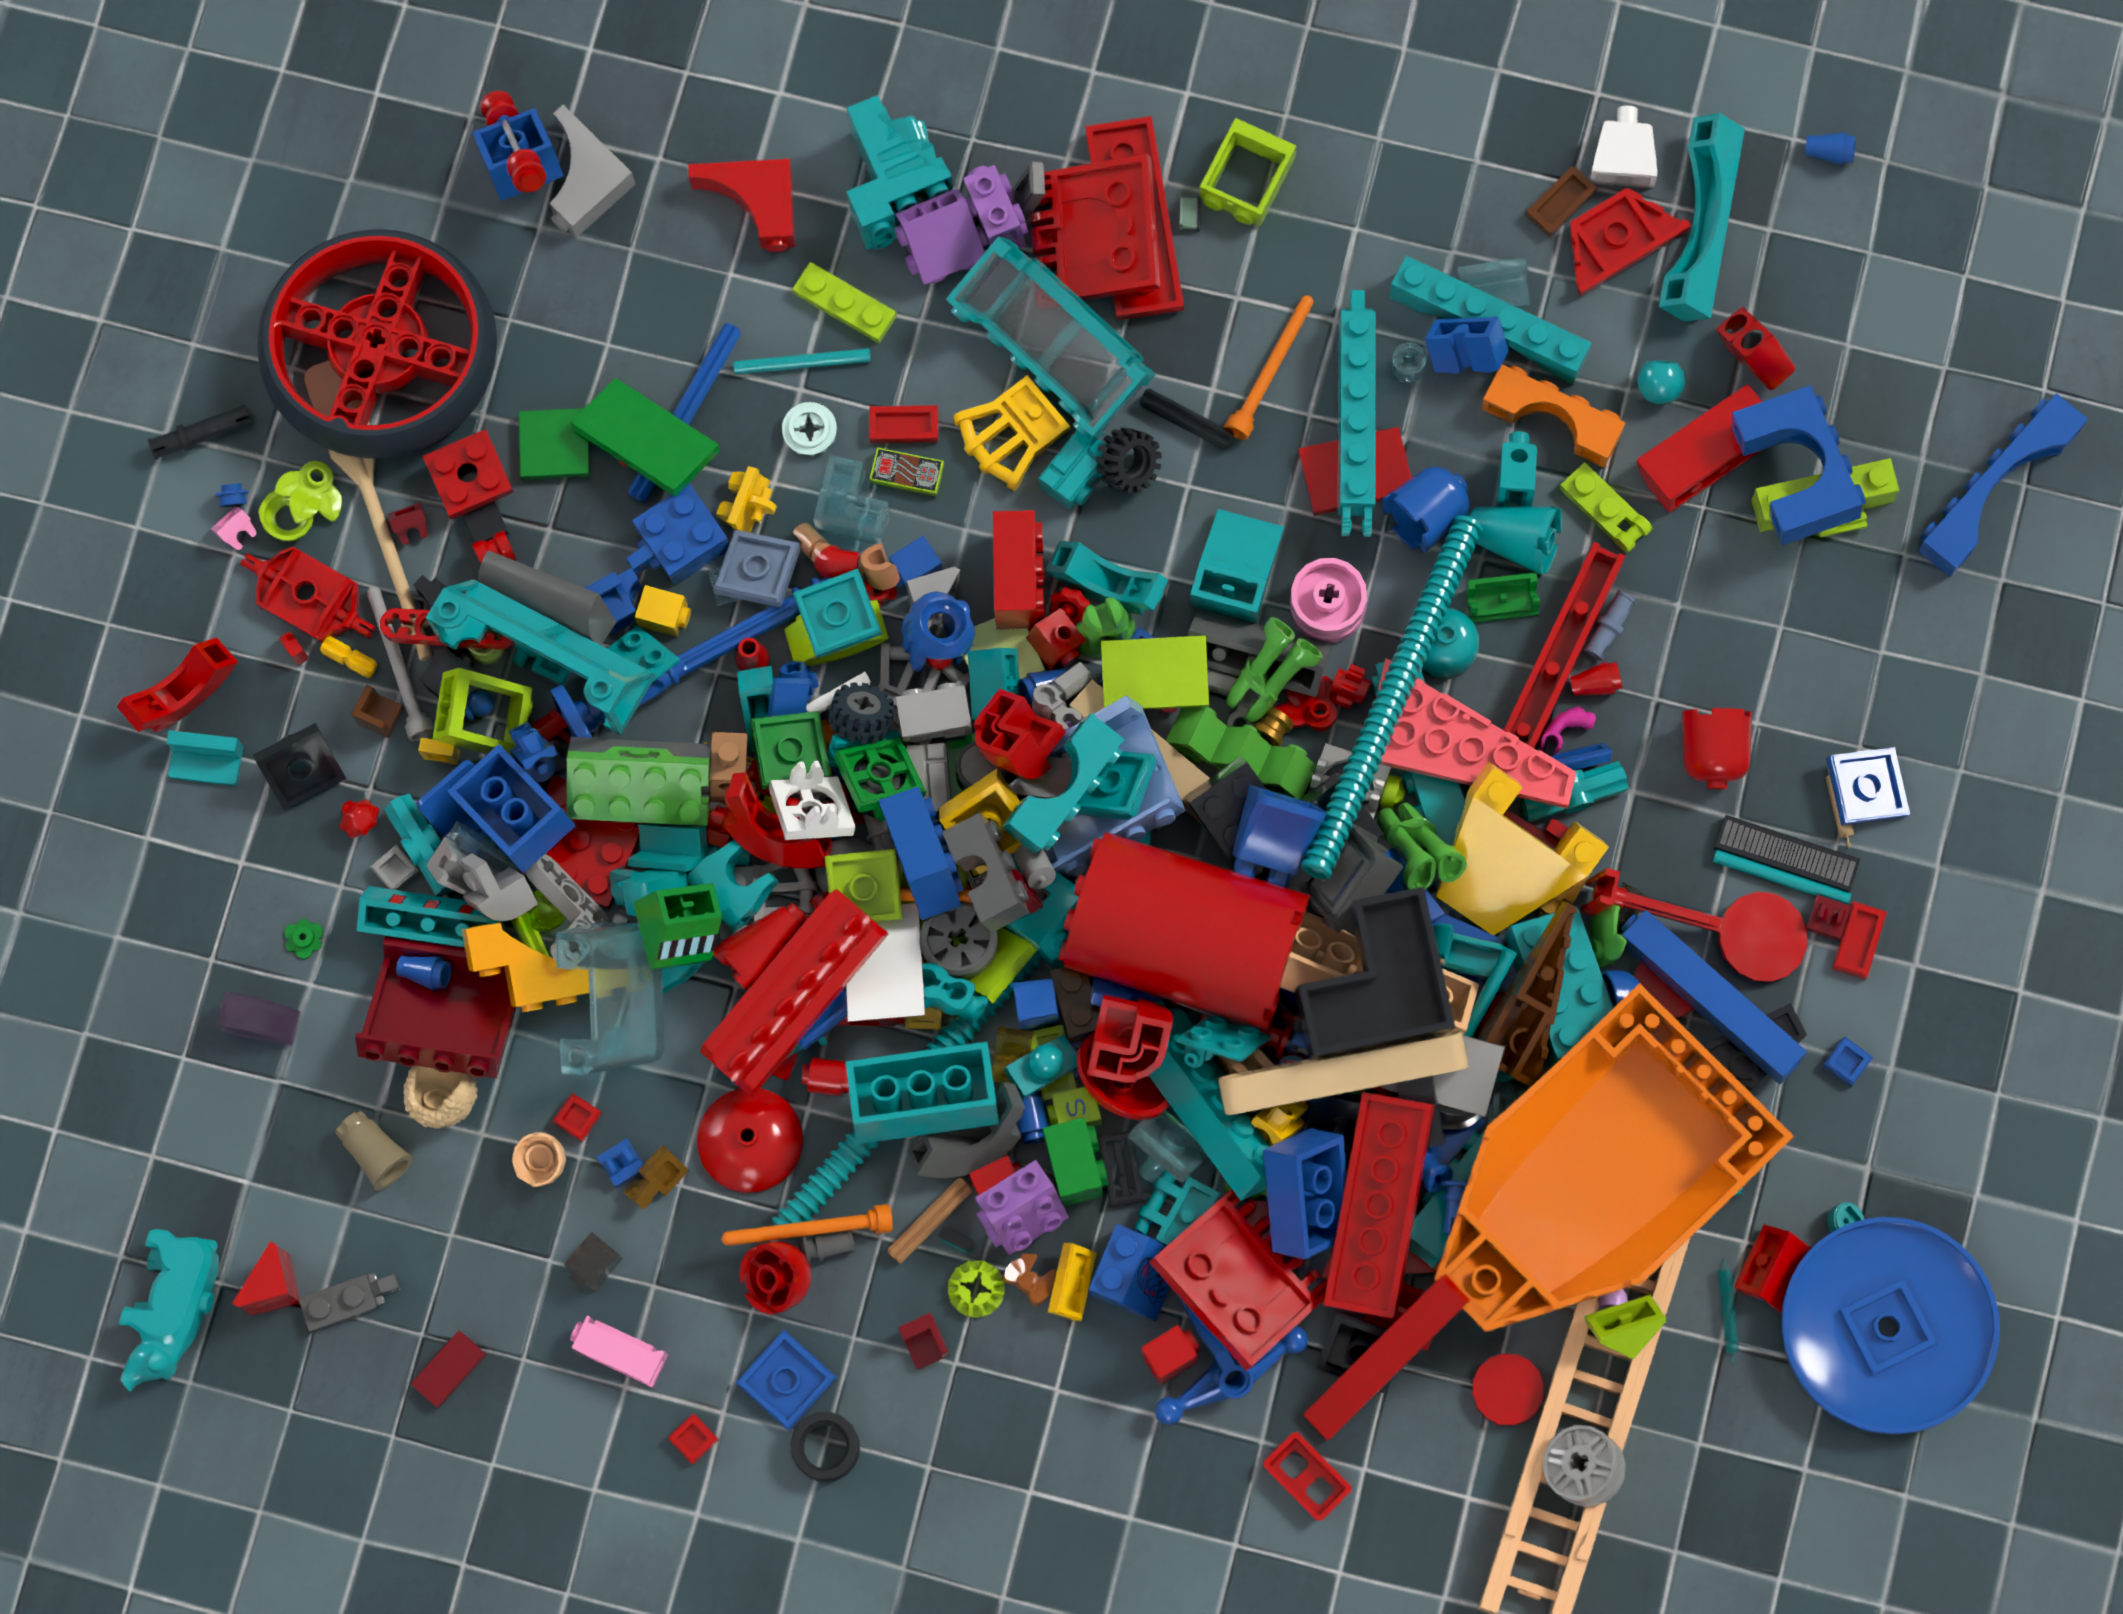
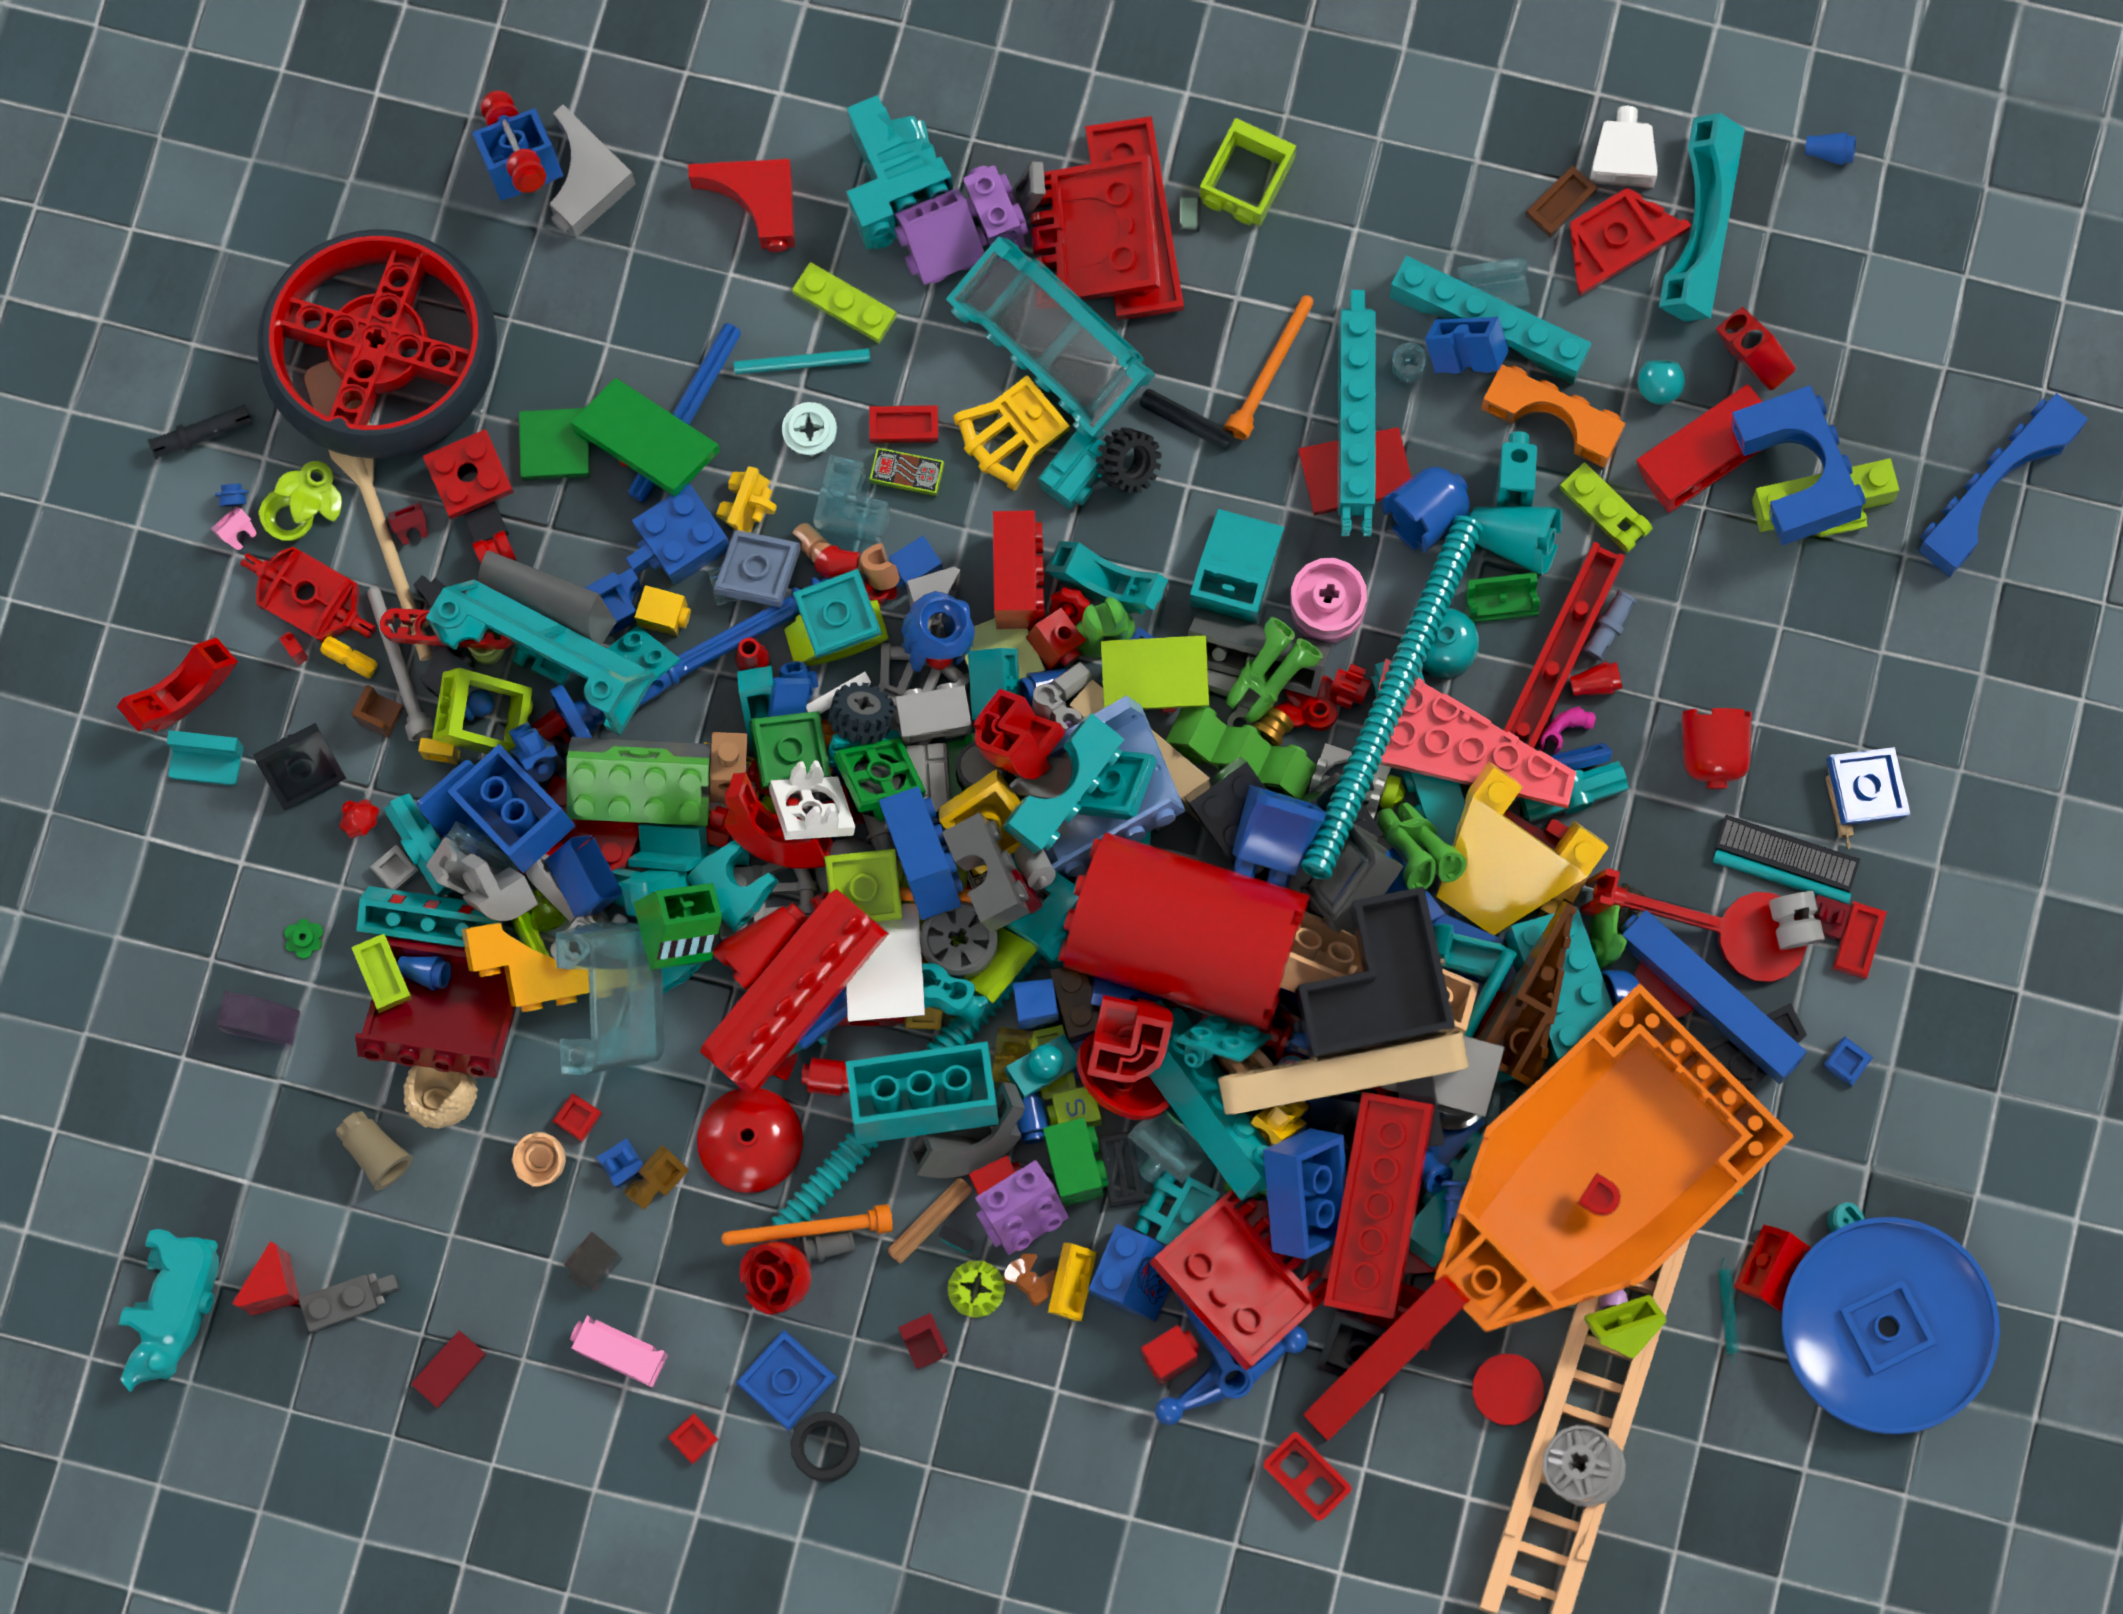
(381, 973): none -> lime tile
(584, 876): none -> blue piece
(1600, 1196): none -> red tile
(1796, 933): none -> light grey wheel

